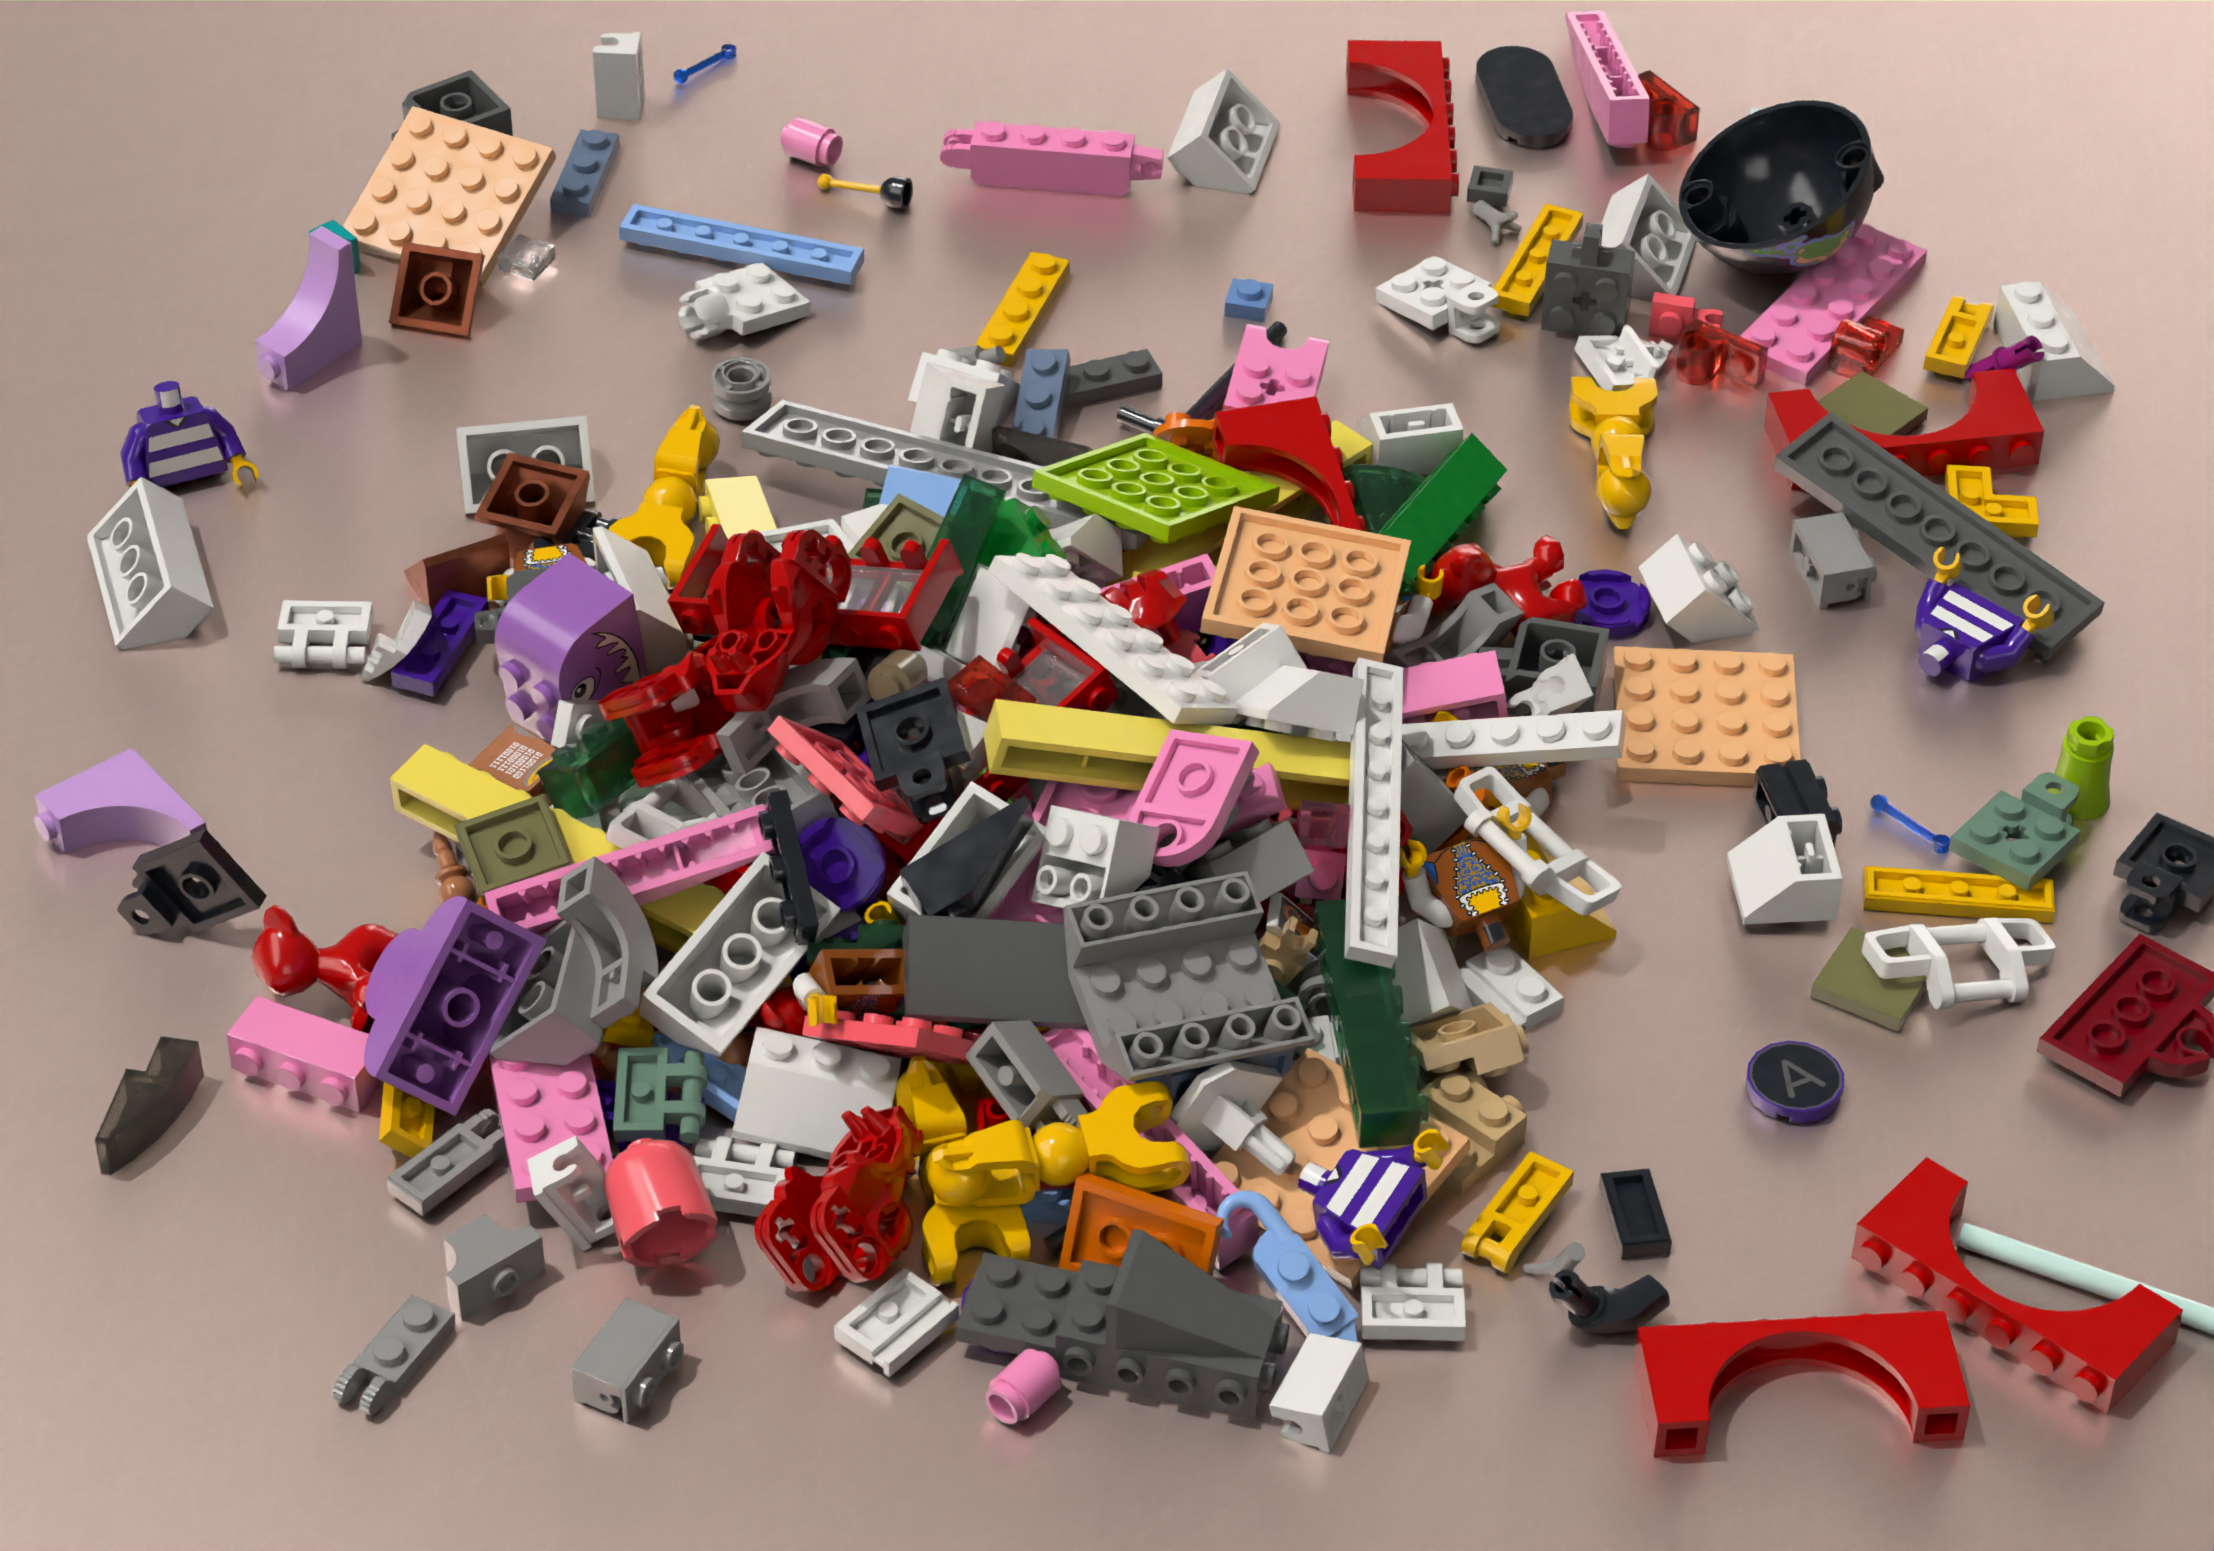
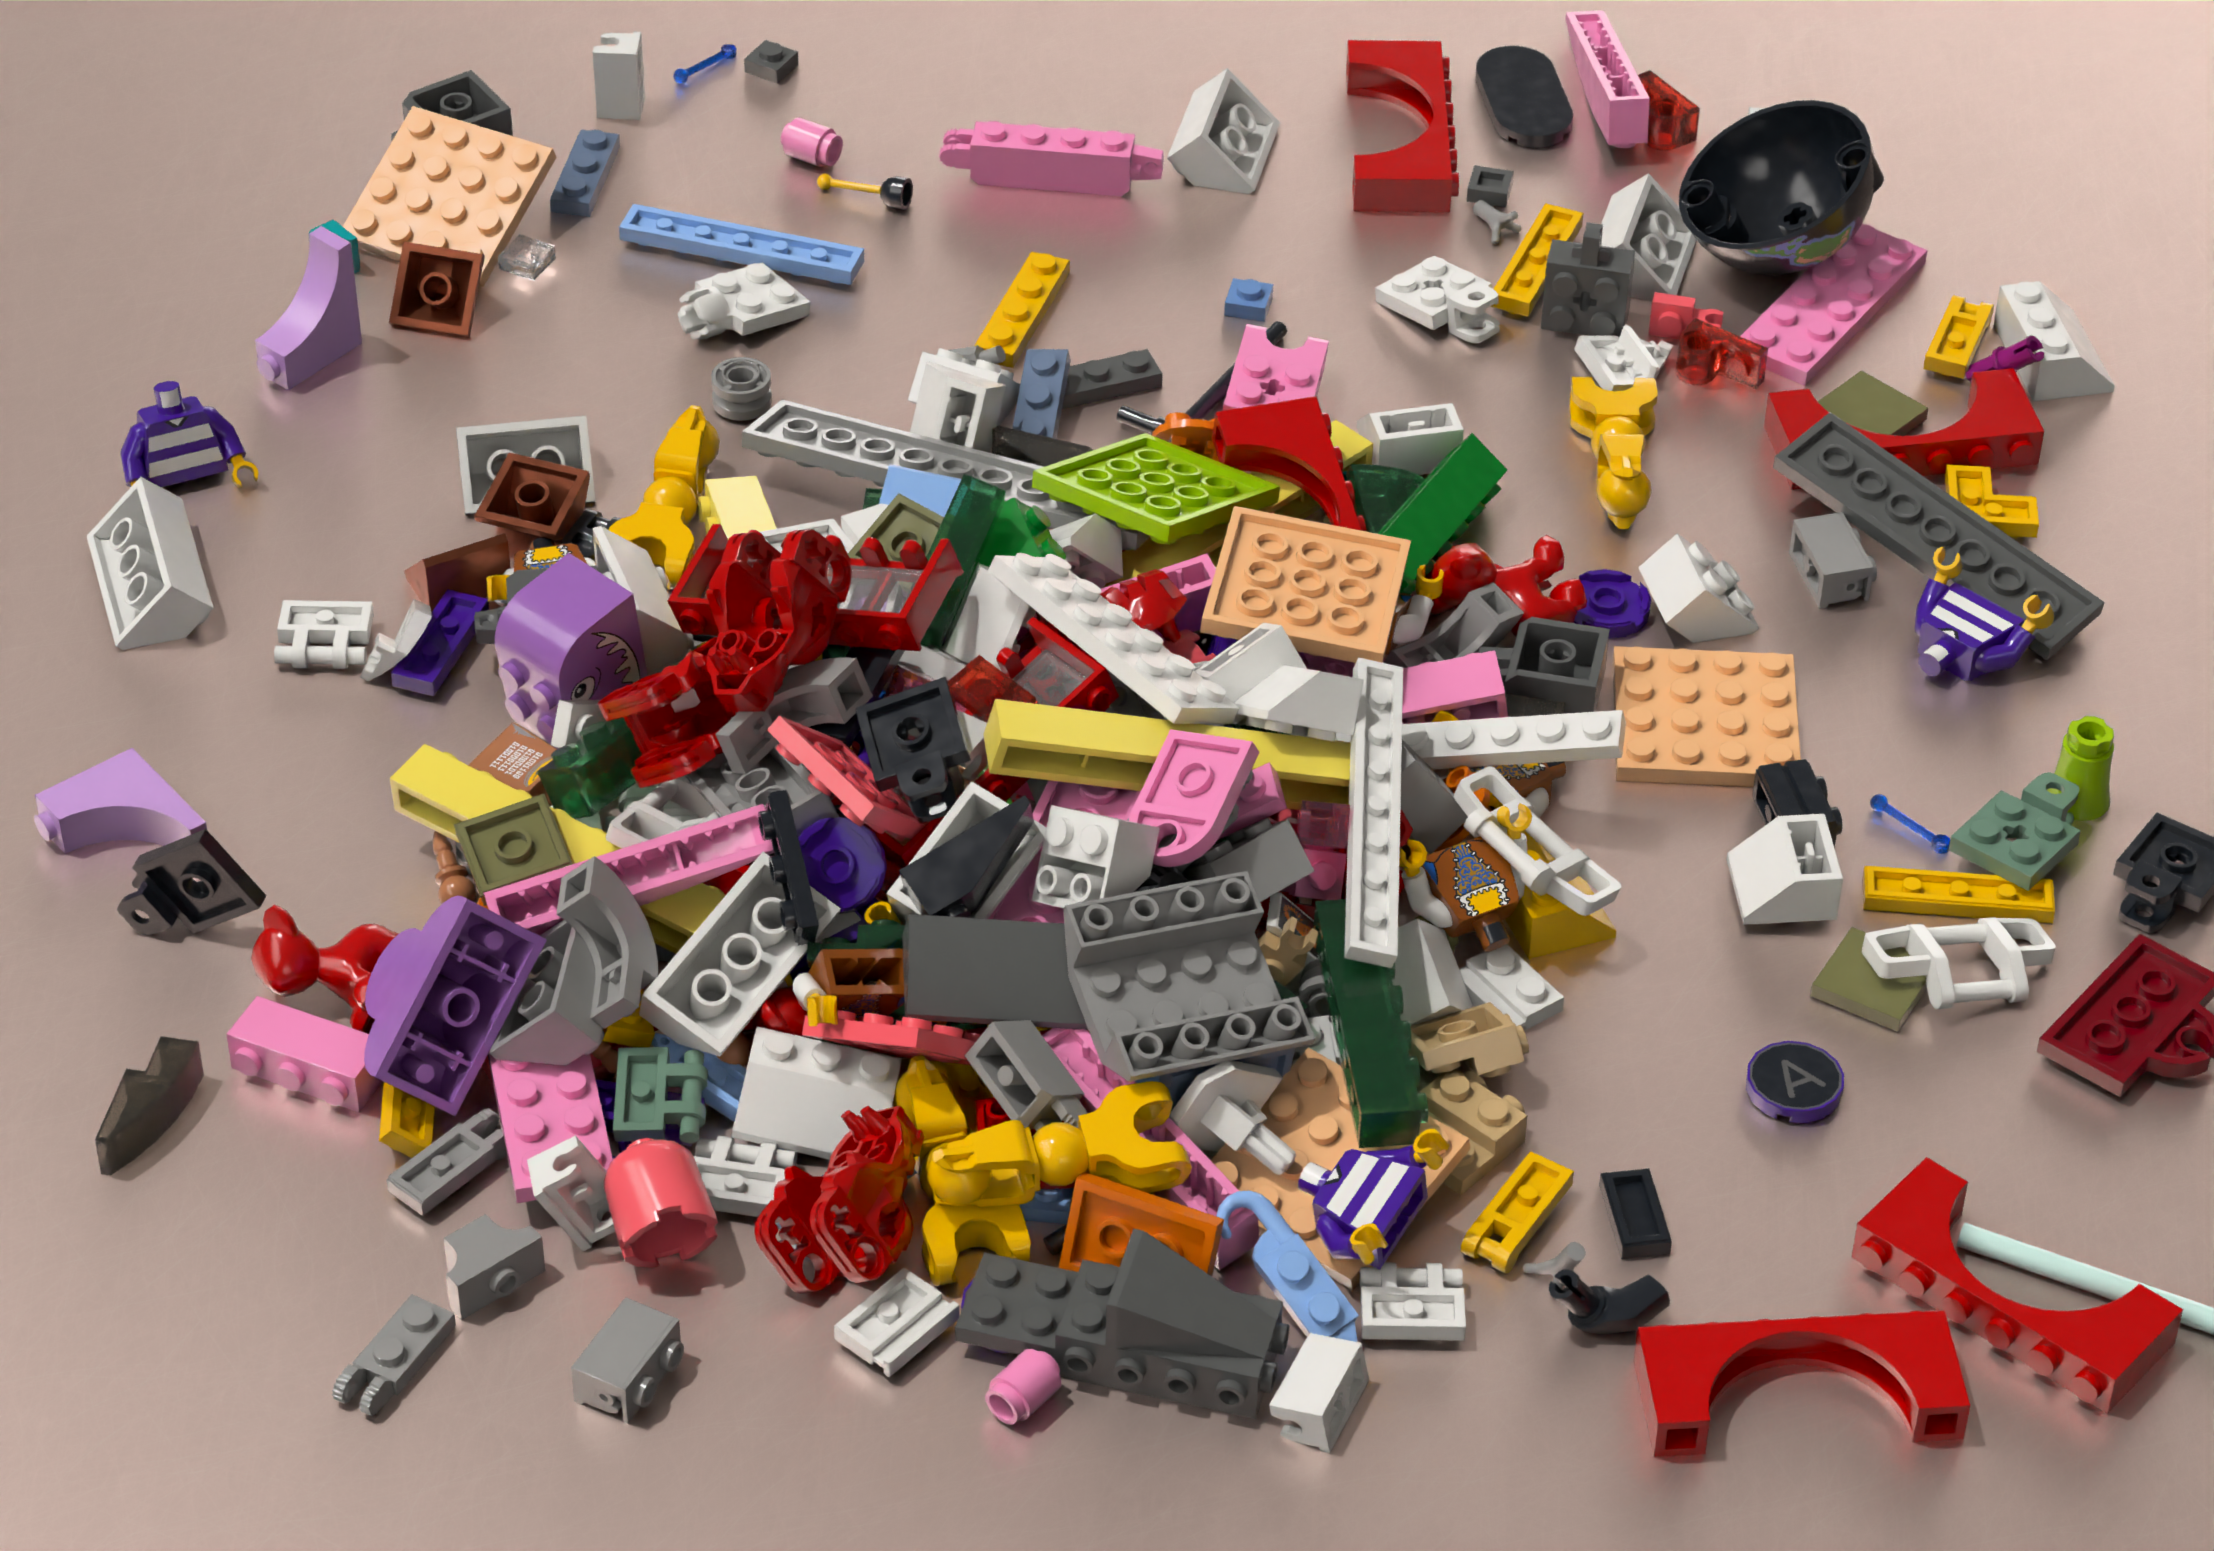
(771, 61): none -> dark grey plate
(896, 674): dark tan brick -> none
(1557, 689): white hinge -> none
(1862, 346): clear red plate -> none

